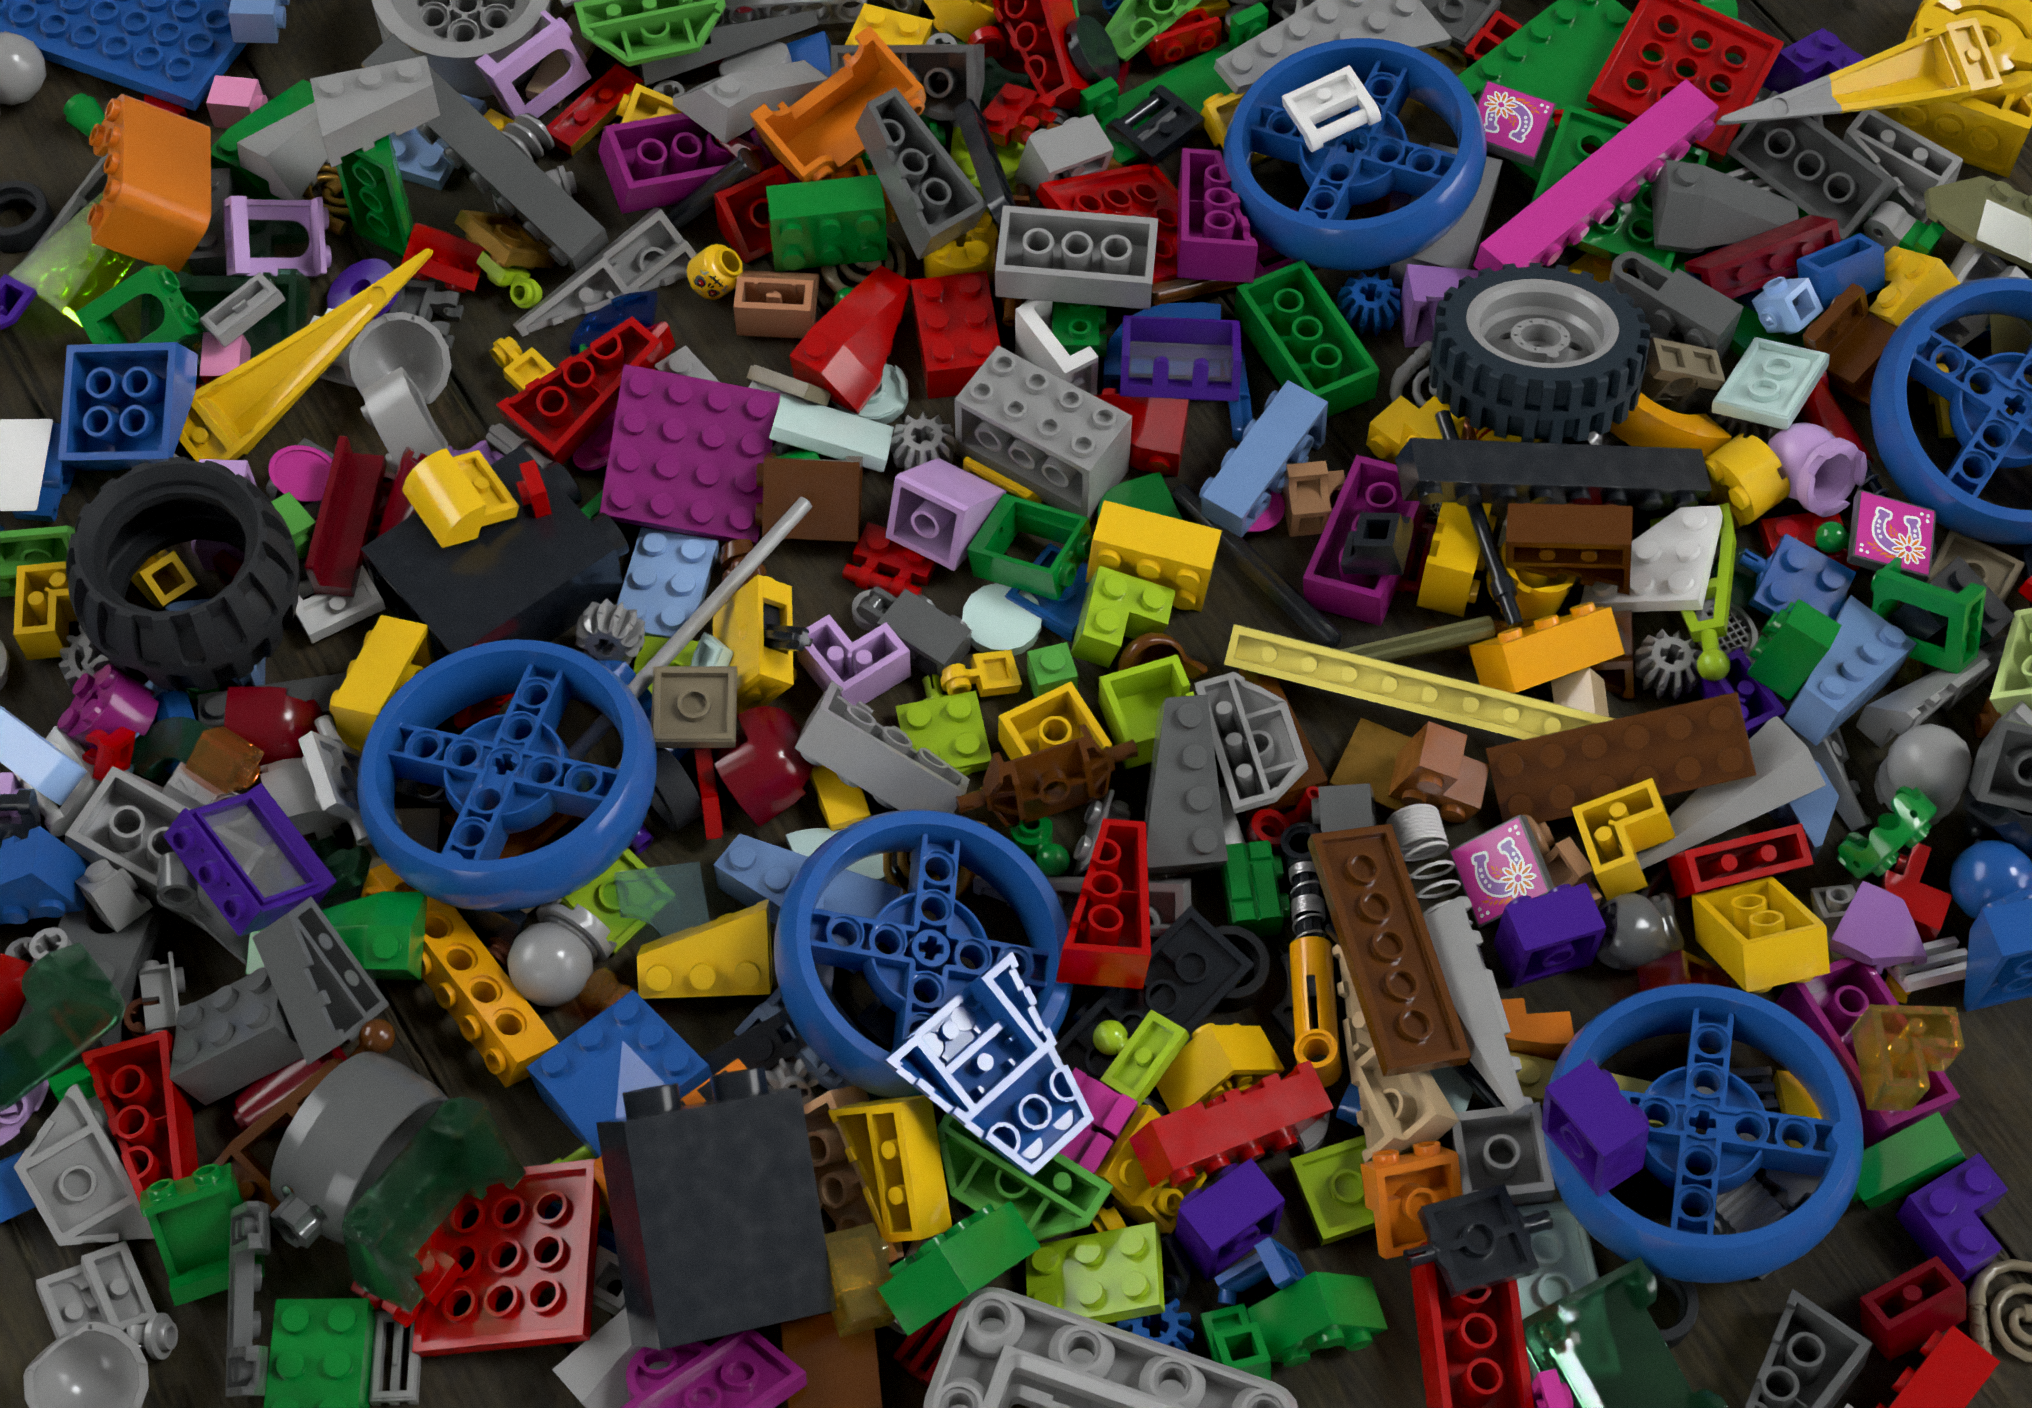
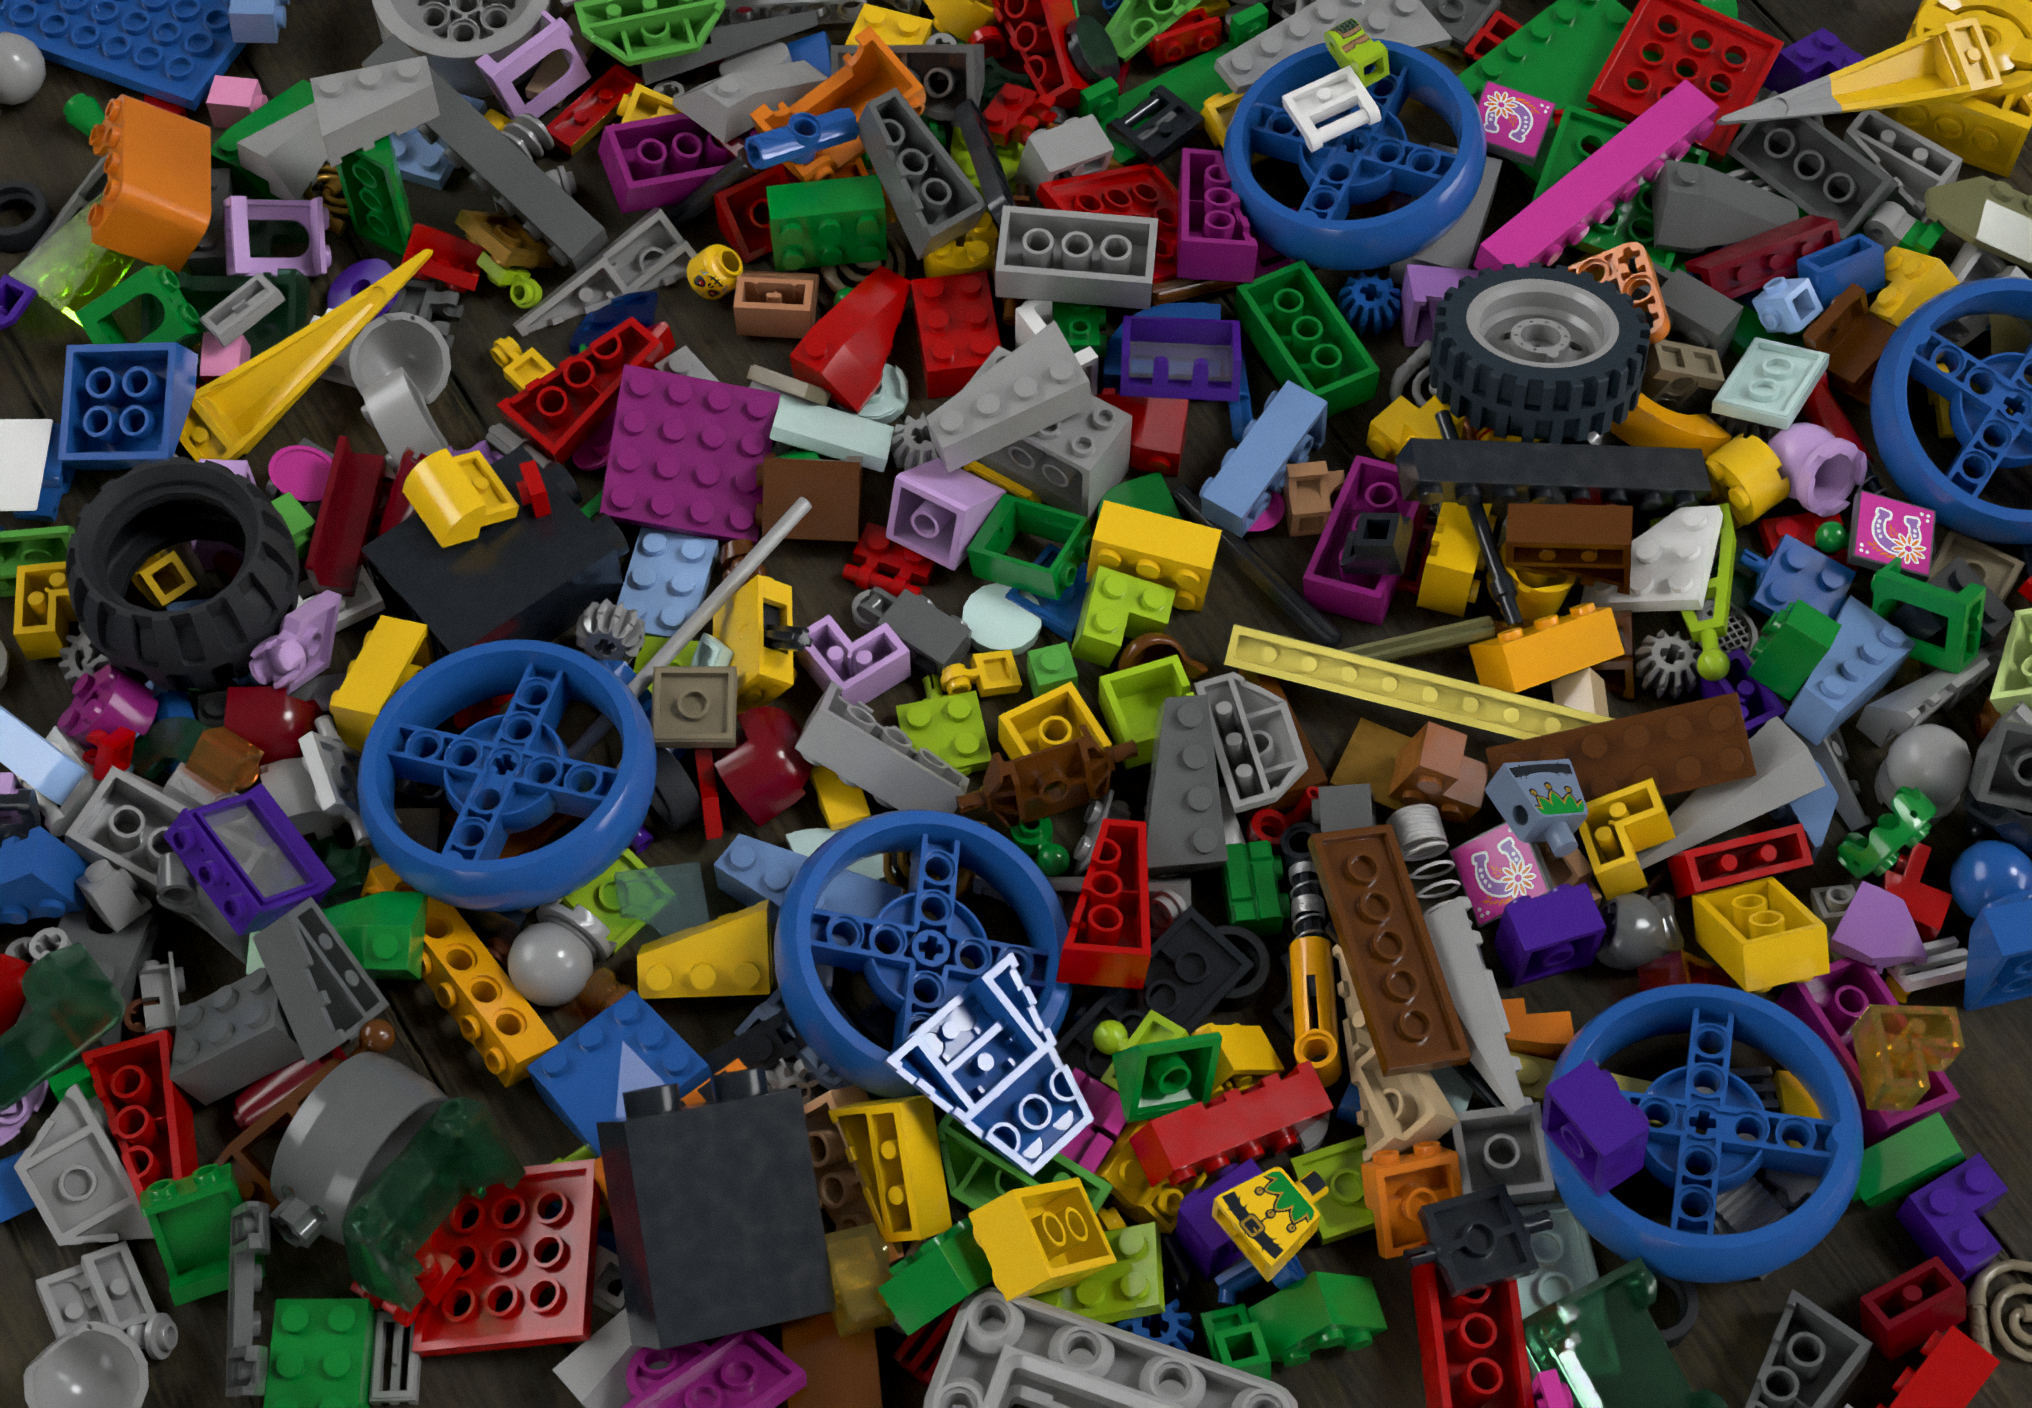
(301, 647): none -> lavender plate
(801, 138): none -> blue piece
(1011, 400): none -> light grey wedge
(1041, 1238): none -> yellow brick
(1166, 908): none -> plate
(1166, 1075): none -> green slope
(1271, 1217): none -> yellow torso
(1355, 48): none -> lime leg
(1540, 802): none -> sand blue torso
(1615, 264): none -> orange beam

